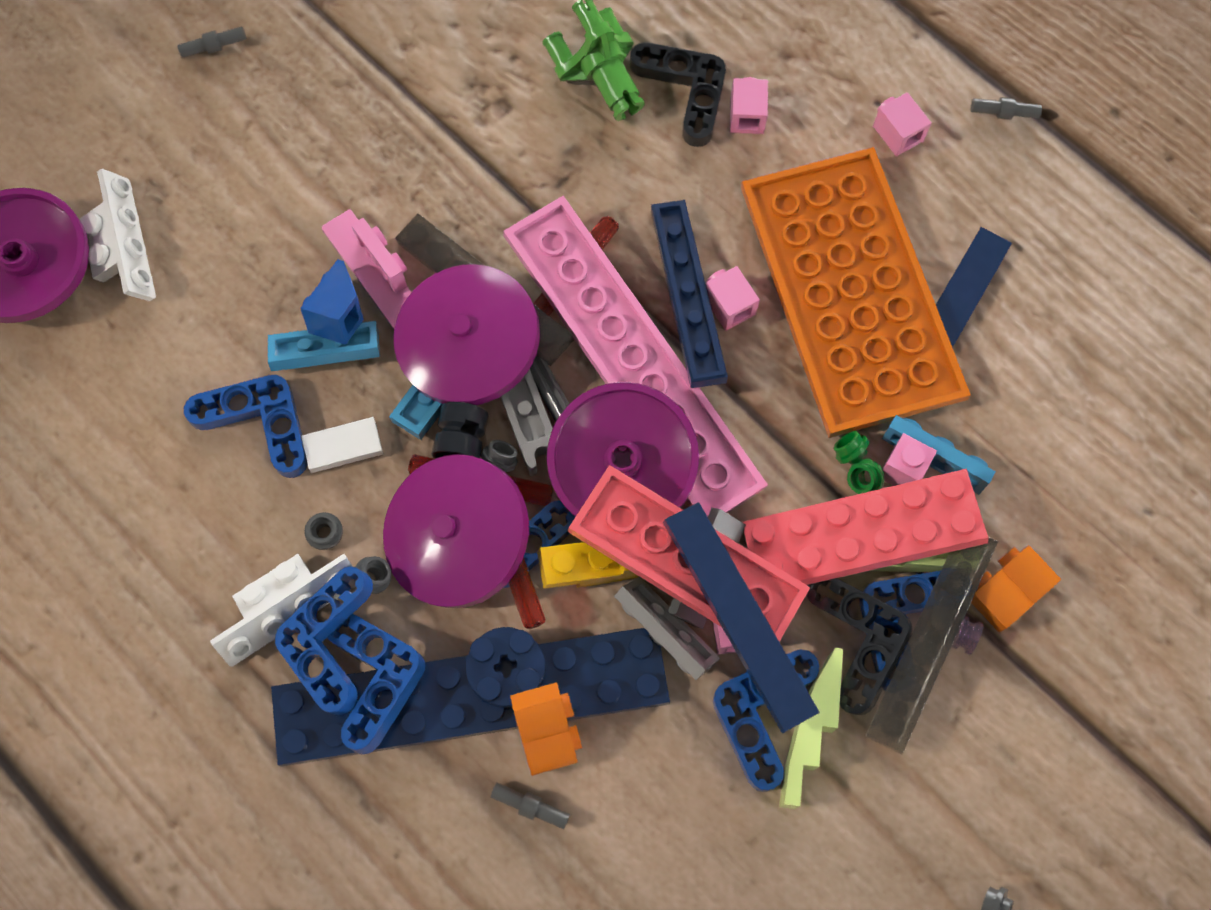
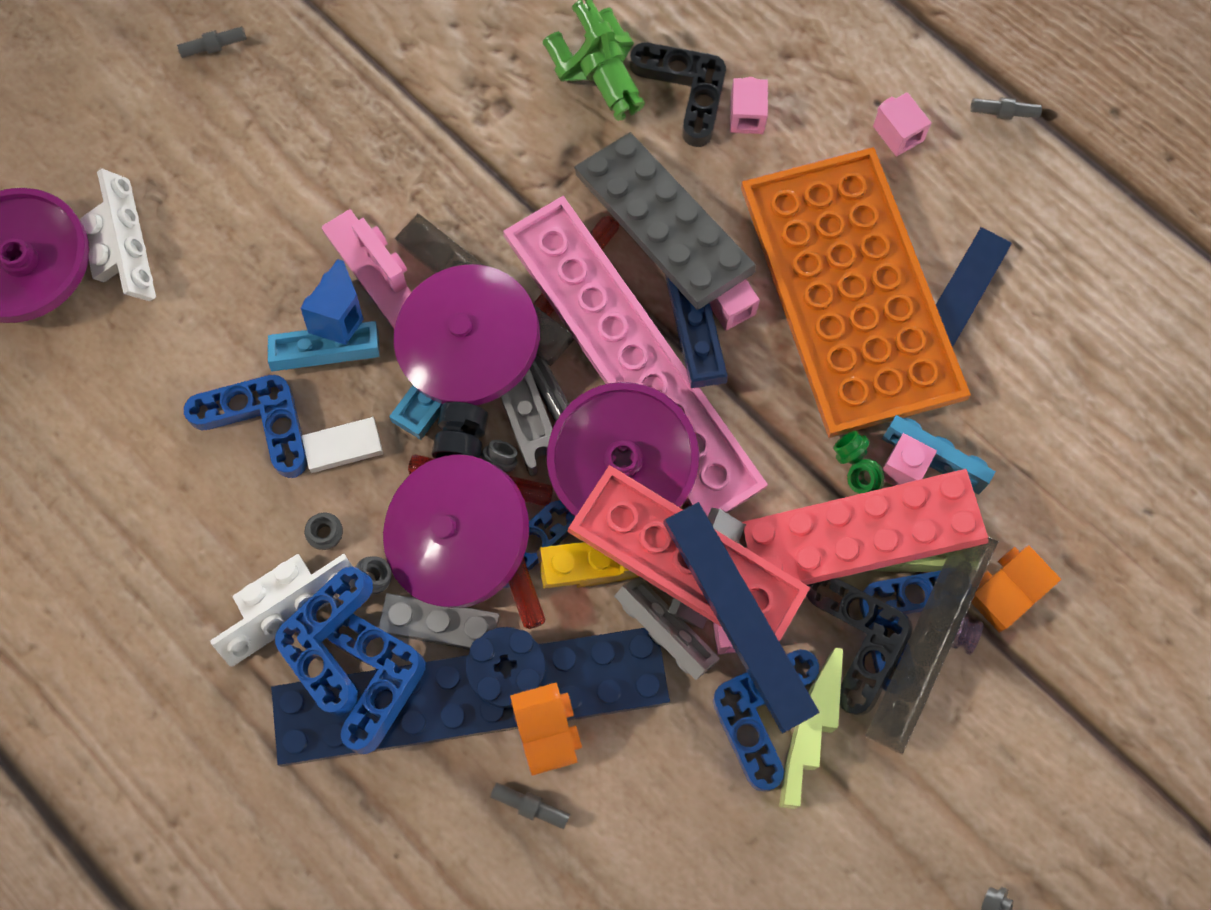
(435, 624): none -> light grey plate
(665, 220): none -> dark grey plate

